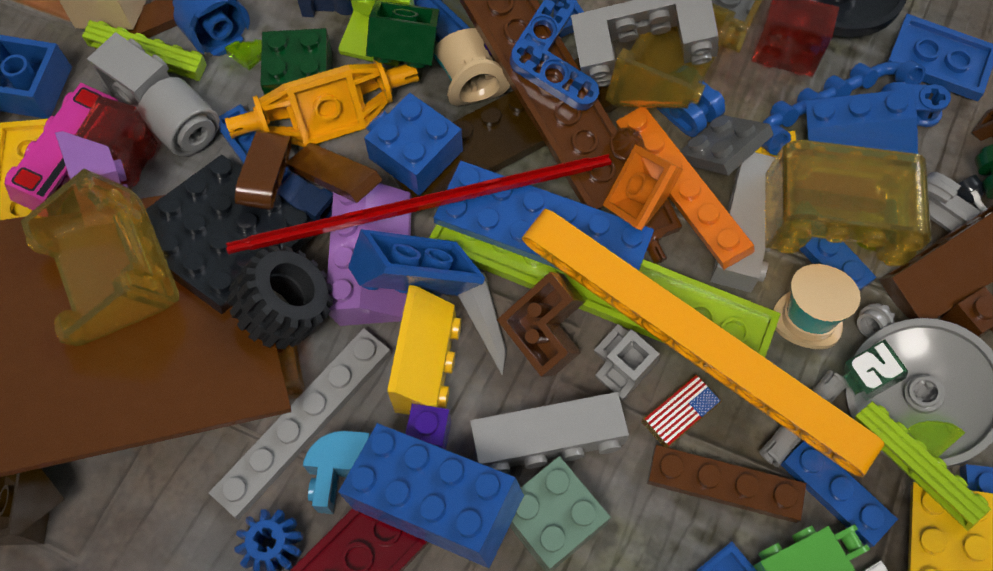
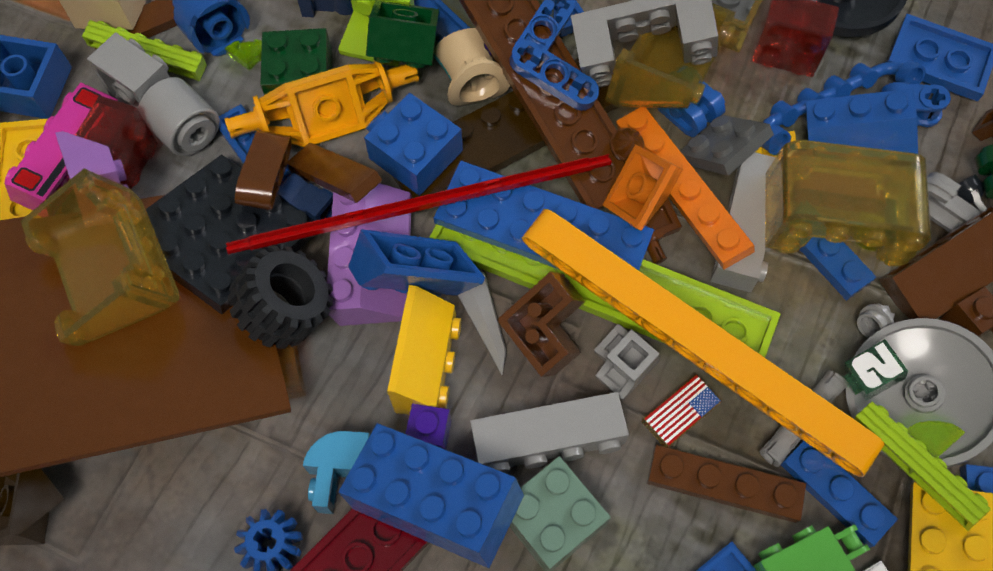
(296, 429): light grey plate -> none
(817, 306): tan hat -> none

